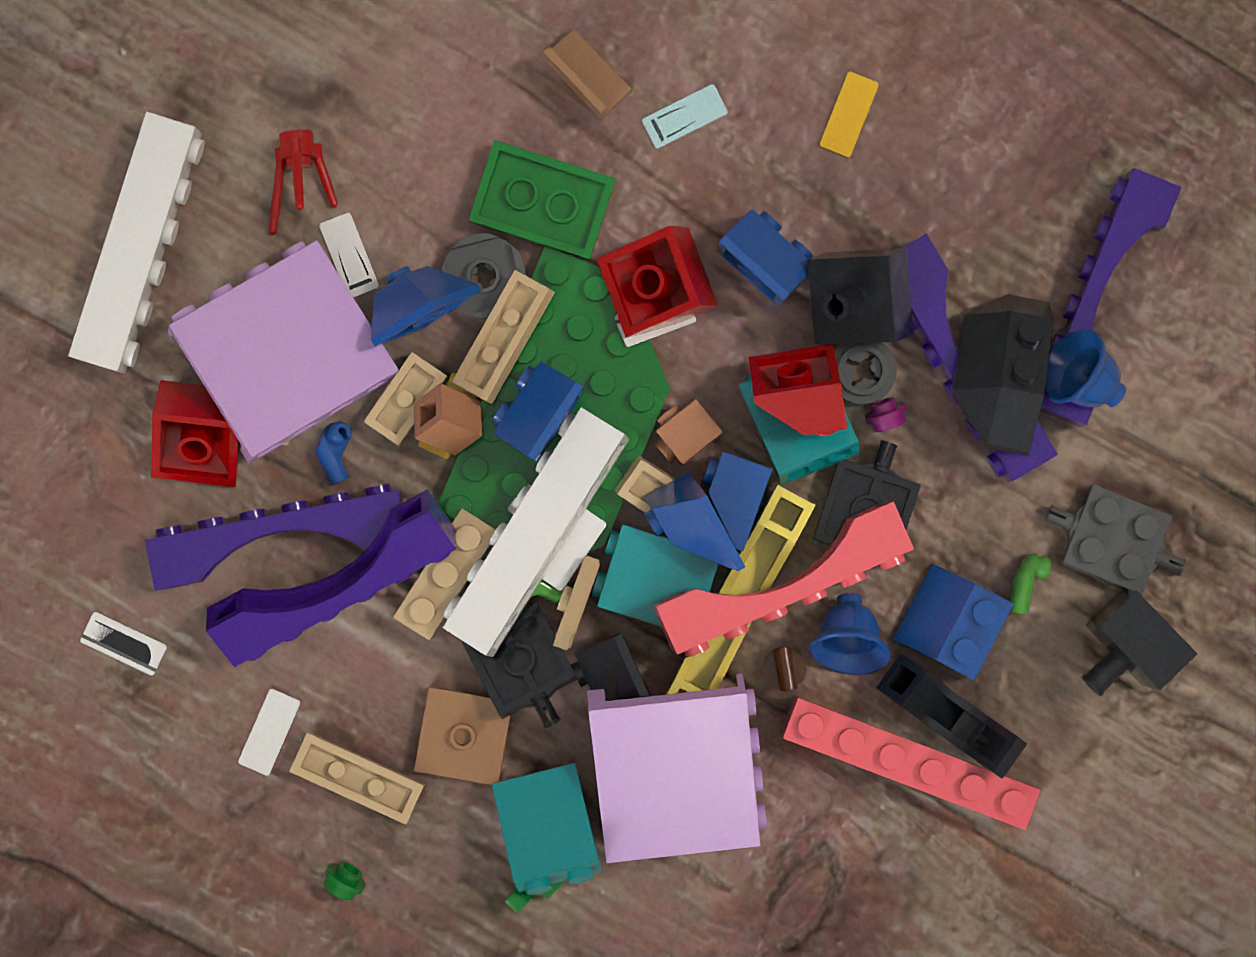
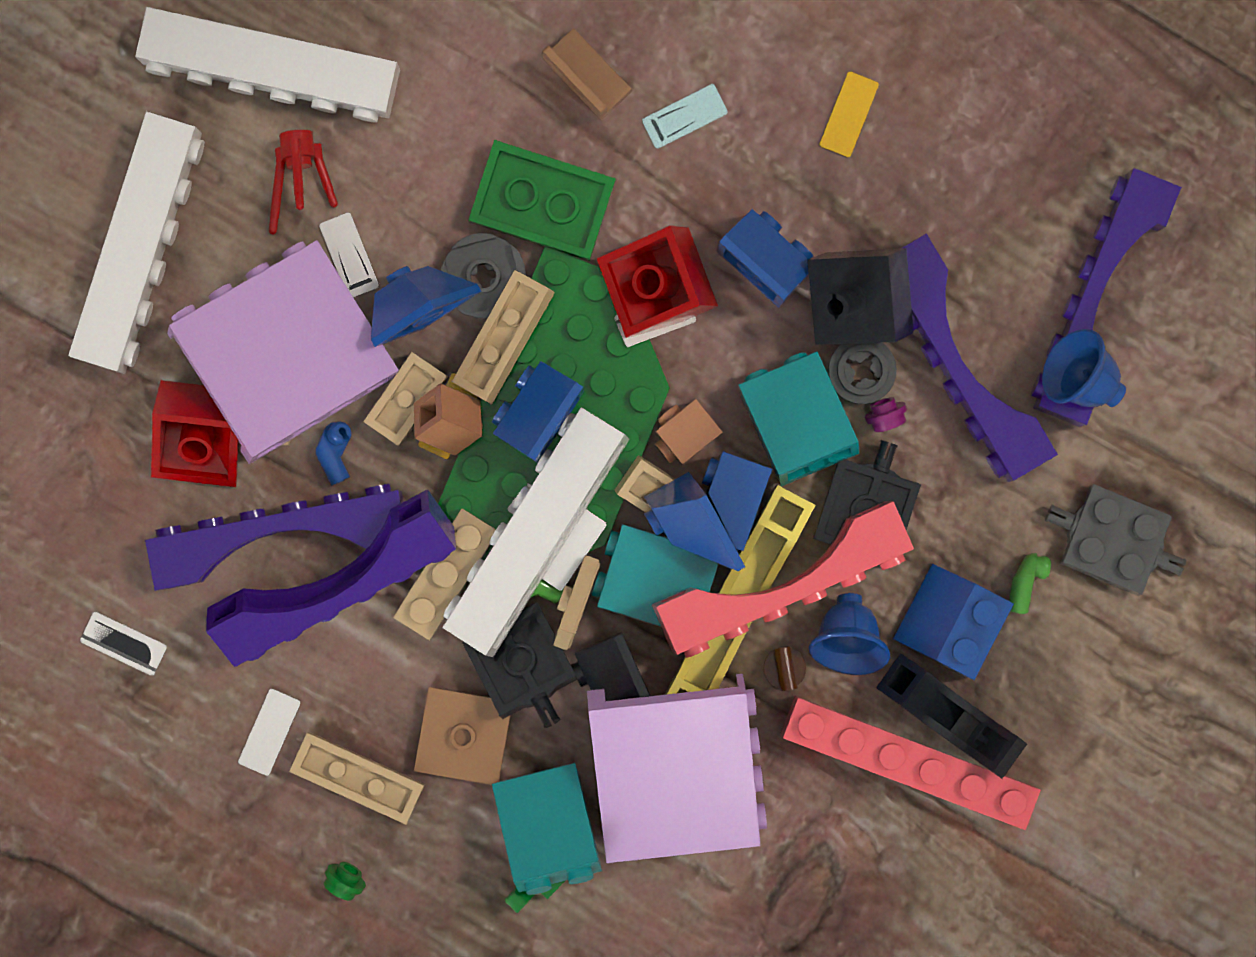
(268, 64): none -> white brick
(800, 389): red slope -> none
(1004, 370): black wedge -> none
(1137, 643): black brick -> none

